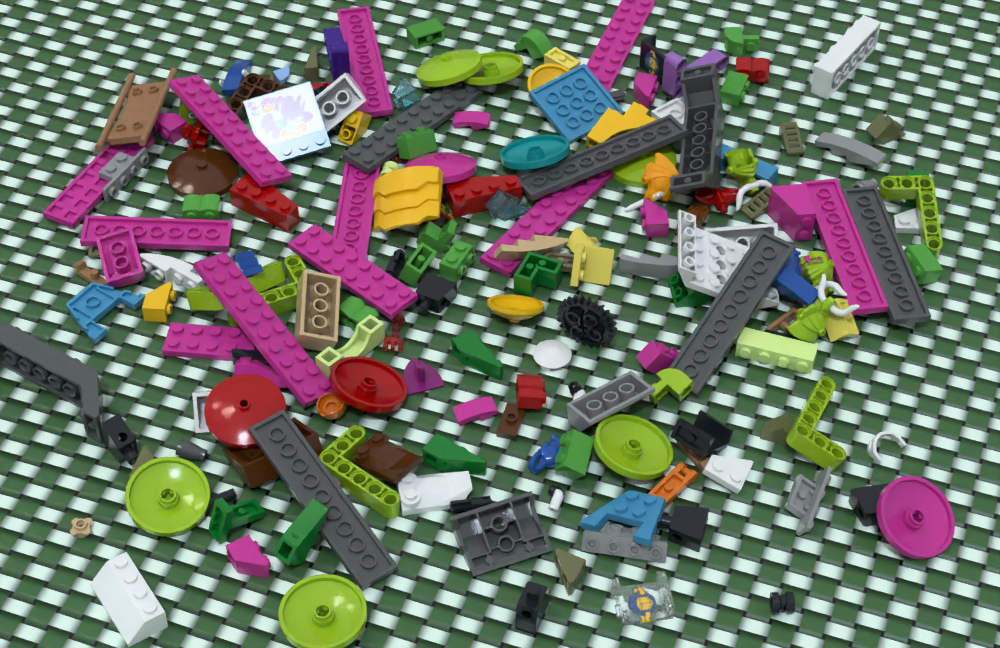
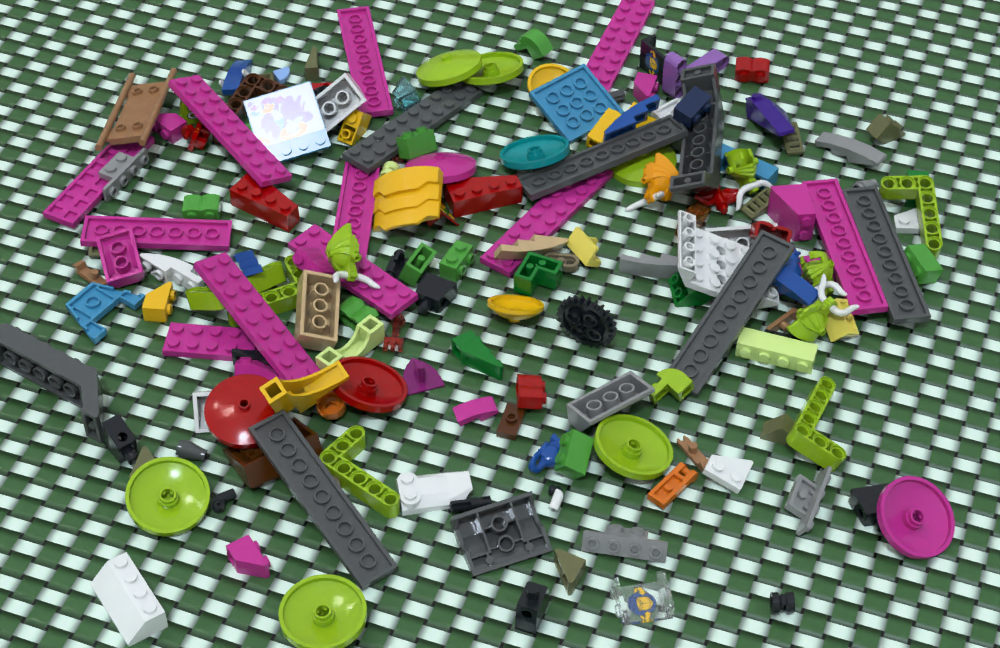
(79, 531): tan plate -> none
(203, 172): reddish brown dish -> none
(228, 517): green bracket -> none
(301, 534): green slope -> none
(305, 390): none -> yellow arch
(312, 259): none -> dark pink brick
(337, 52): dark purple beam -> none
(343, 254): none -> lime helmet
(386, 459): reddish brown slope -> none
(425, 33): bright green brick -> none
(436, 237): bright green brick -> none
(450, 457): green slope -> none
(475, 119): dark pink slope -> none
(506, 206): clear light blue slope -> none
(552, 354): white dish -> none
(561, 58): light yellow panel -> none
(576, 390): black arm -> none
(592, 265): light yellow bracket -> none
(631, 117): none -> blue slope
(631, 509): dark azure wing -> none
(654, 220): dark pink slope -> none
(656, 356): dark pink slope -> none
(686, 526): black torso -> none
(692, 107): none -> dark blue brick
(704, 436): black panel -> none
(734, 88): bright green brick -> none
(736, 43): bright green brick -> none
(768, 115): none -> dark purple wedge
(779, 231): none -> red brick
(844, 57): white brick -> none
(892, 436): white helmet -> none

